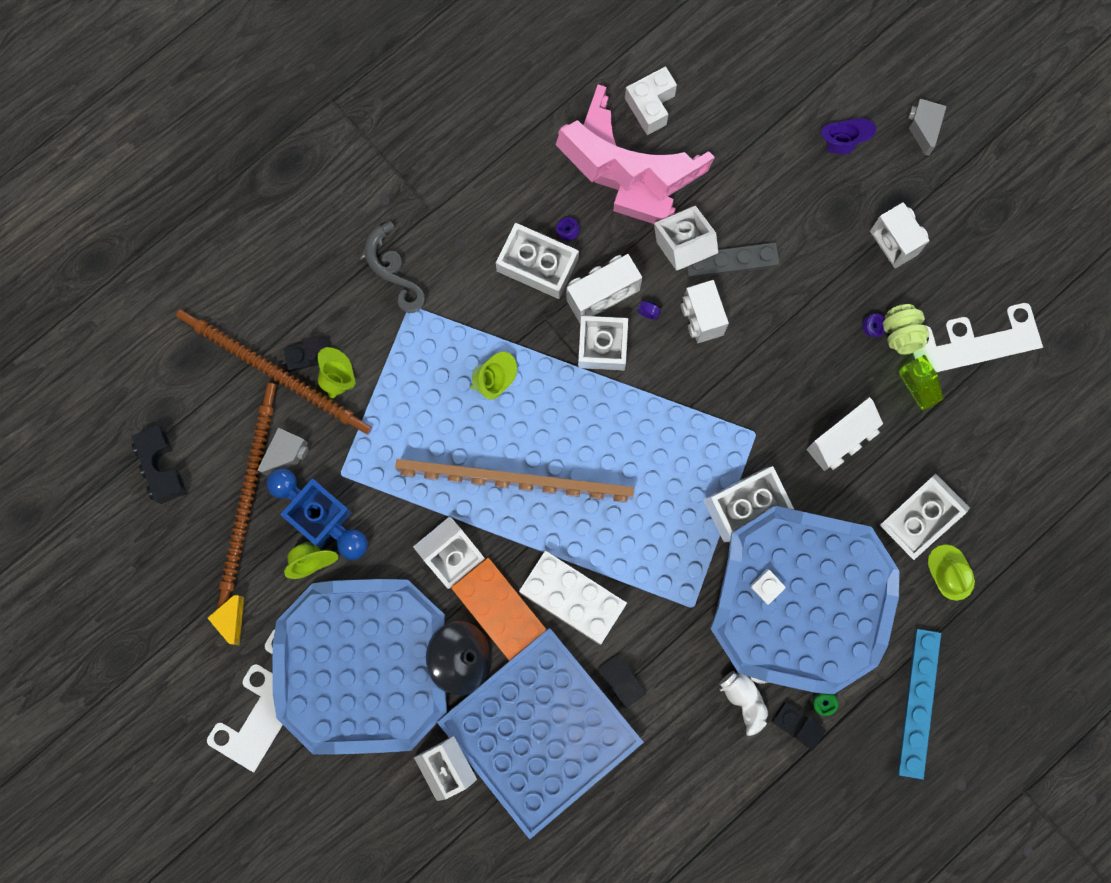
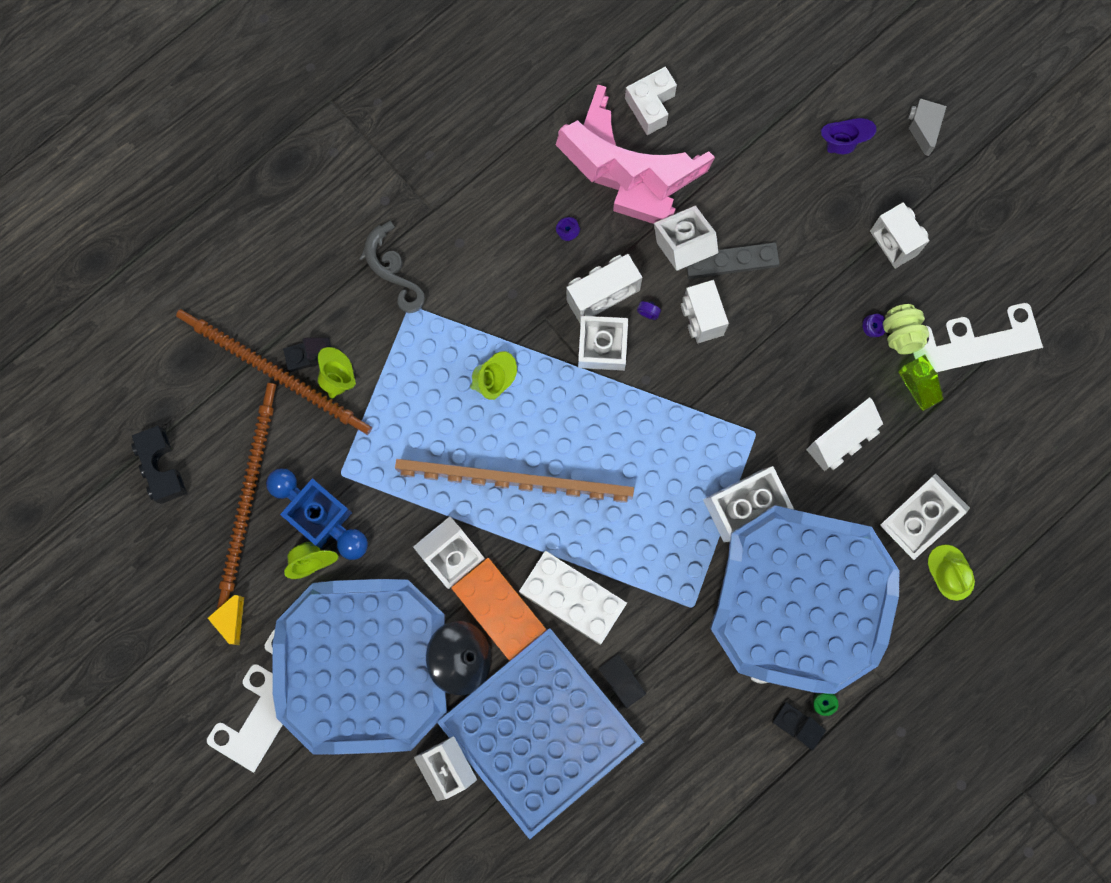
(283, 452): light grey slope -> none
(537, 260): white brick -> none
(743, 692): white animal -> none
(767, 586): white plate -> none
(919, 704): dark azure plate -> none

